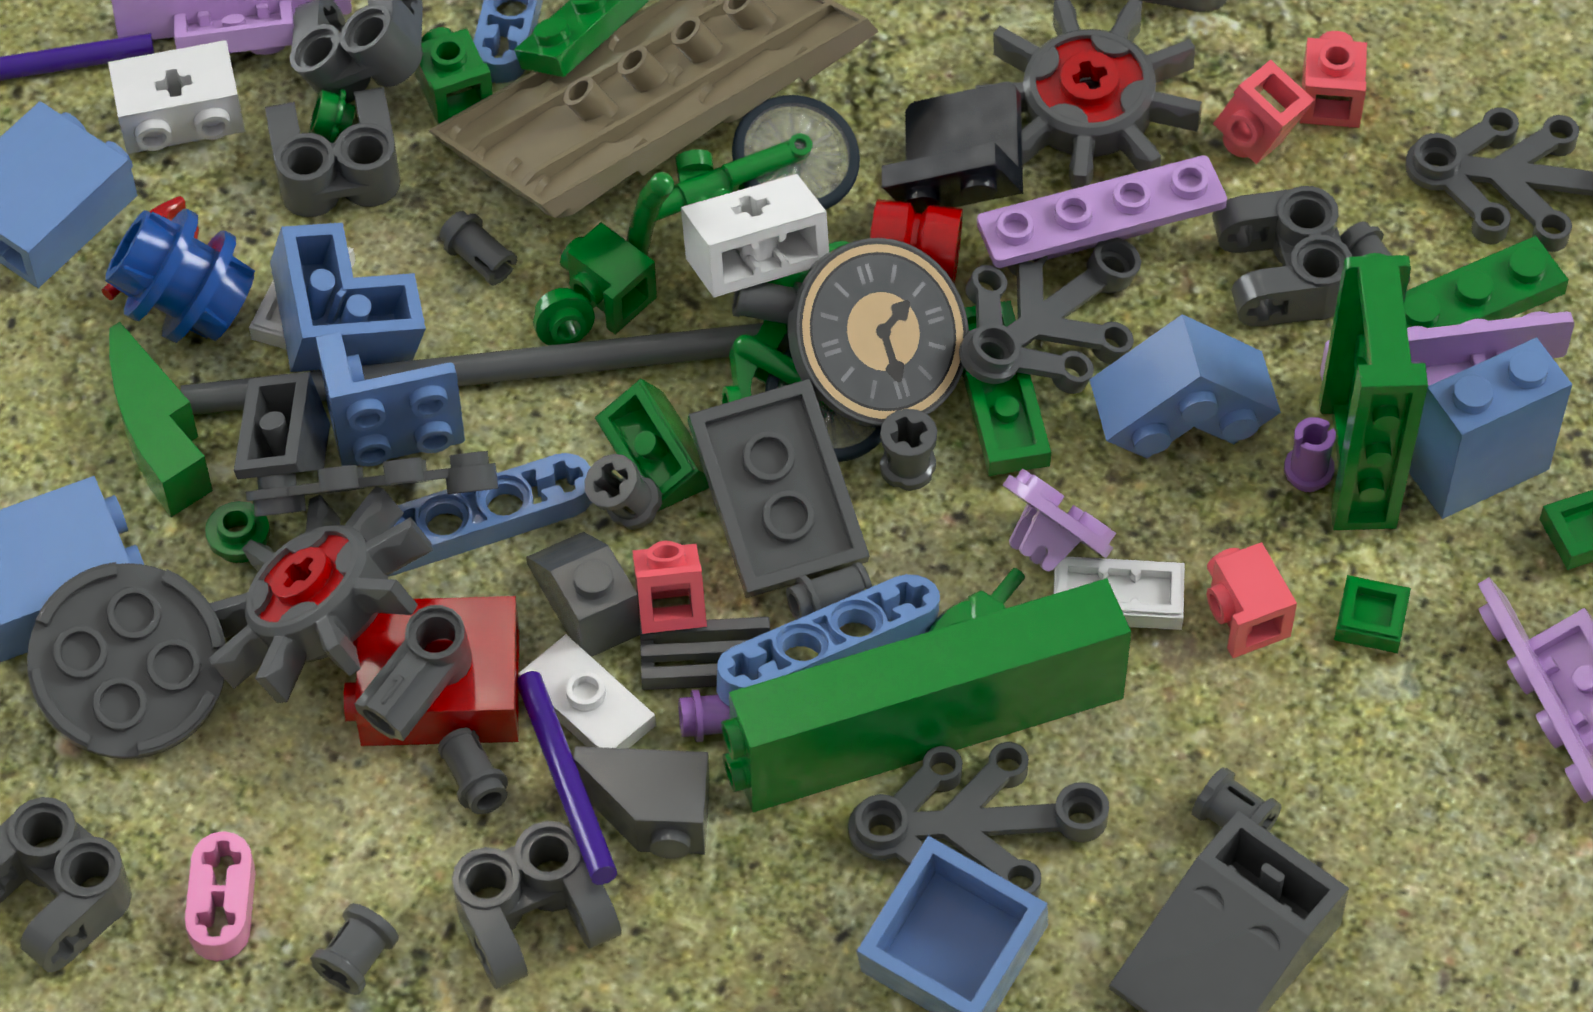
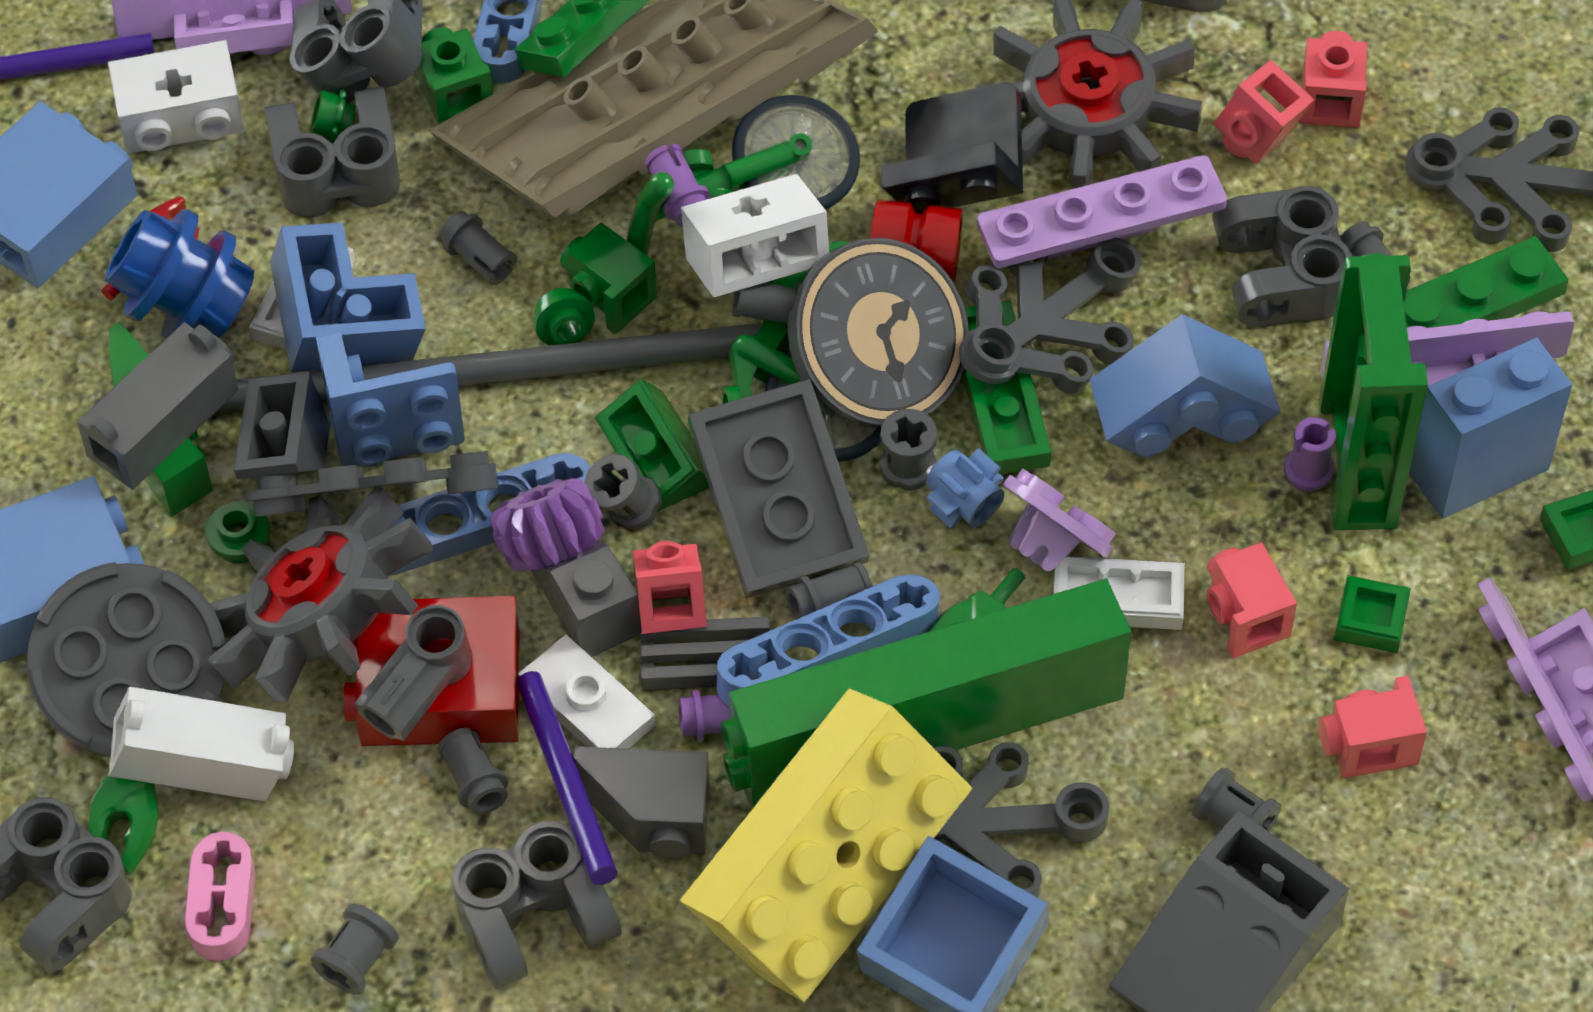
(128, 800): none -> green hand
(159, 404): none -> dark grey brick
(200, 744): none -> white brick
(547, 524): none -> medium lavender gear
(686, 188): none -> medium lavender pin
(826, 844): none -> light yellow brick
(965, 488): none -> medium blue gear
(1374, 730): none -> coral brick

